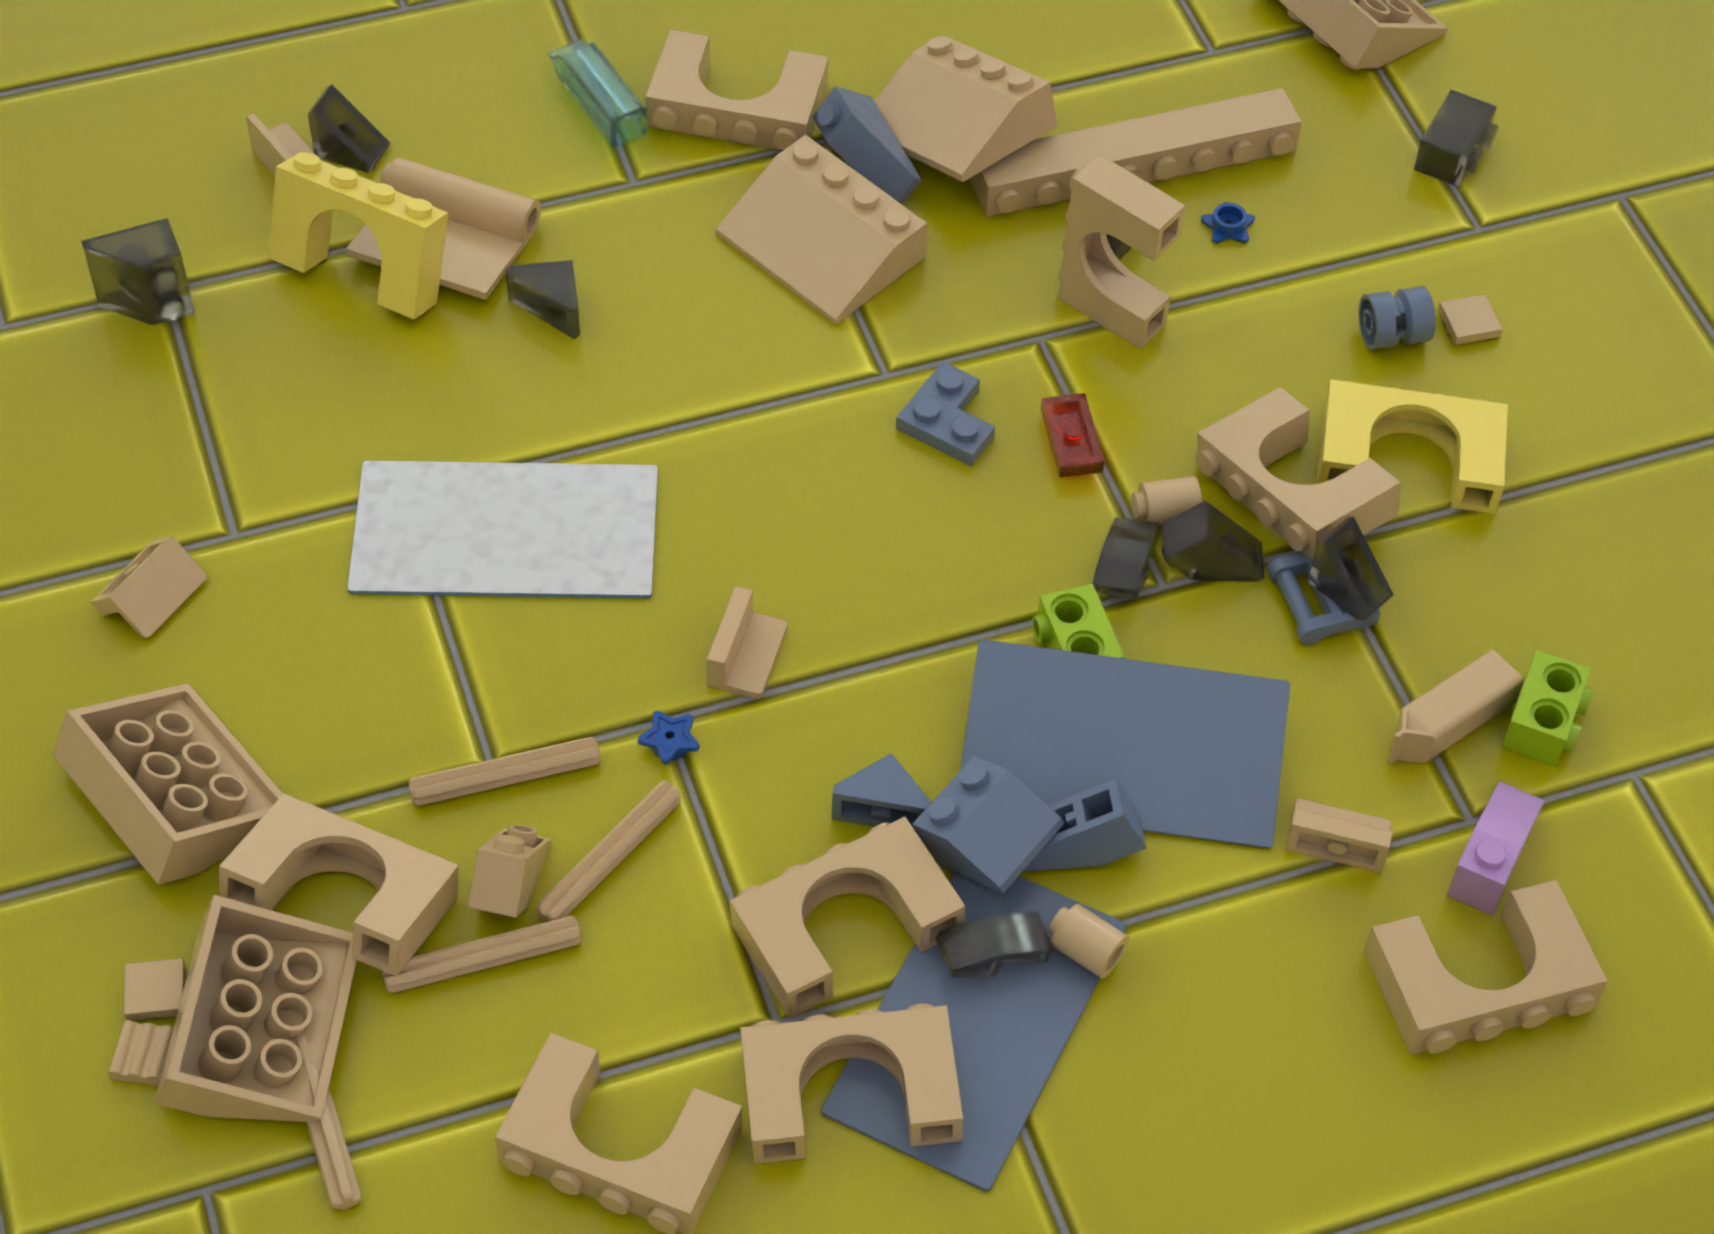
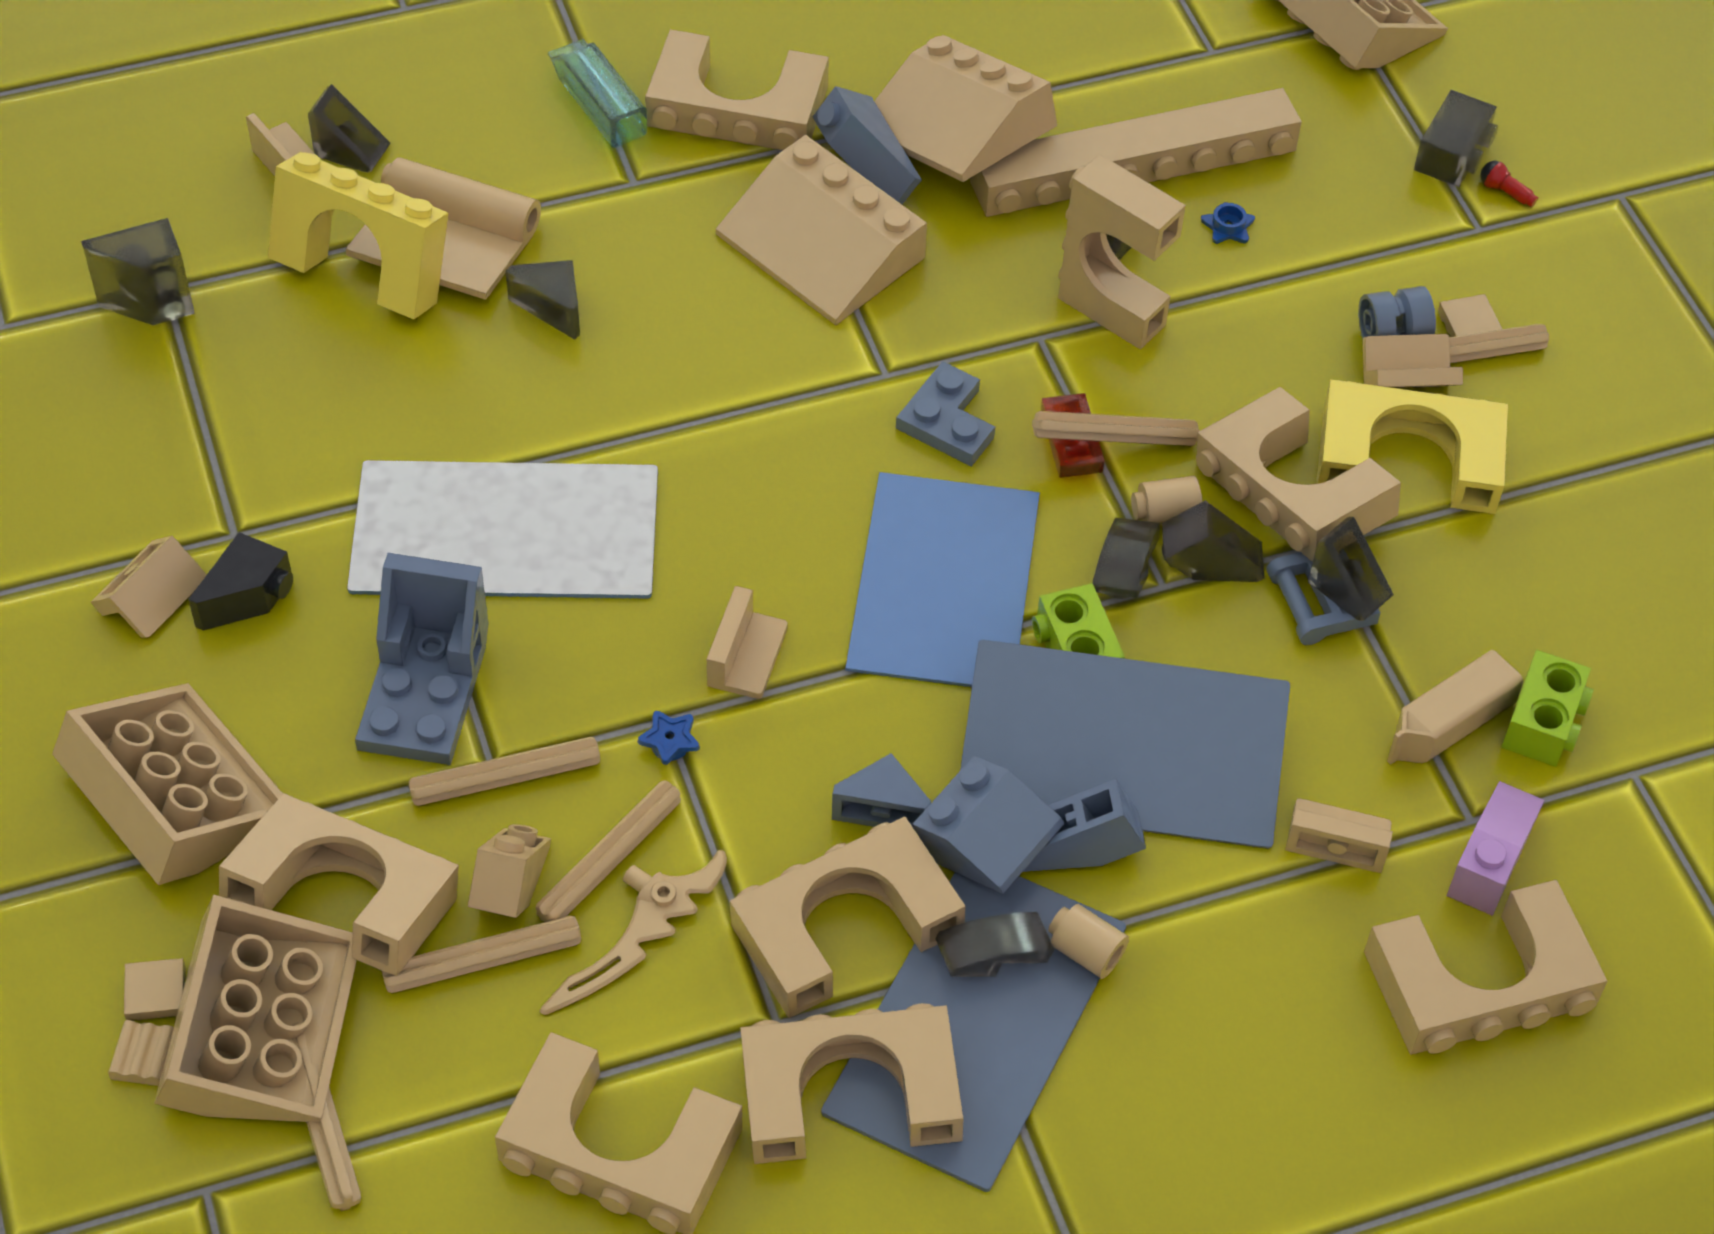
(241, 583): none -> black slope
(429, 657): none -> sand blue bracket
(657, 900): none -> tan piece
(940, 576): none -> medium blue piece
(1115, 428): none -> tan axle
(1409, 361): none -> tan panel
(1497, 176): none -> red piece
(1498, 342): none -> tan axle

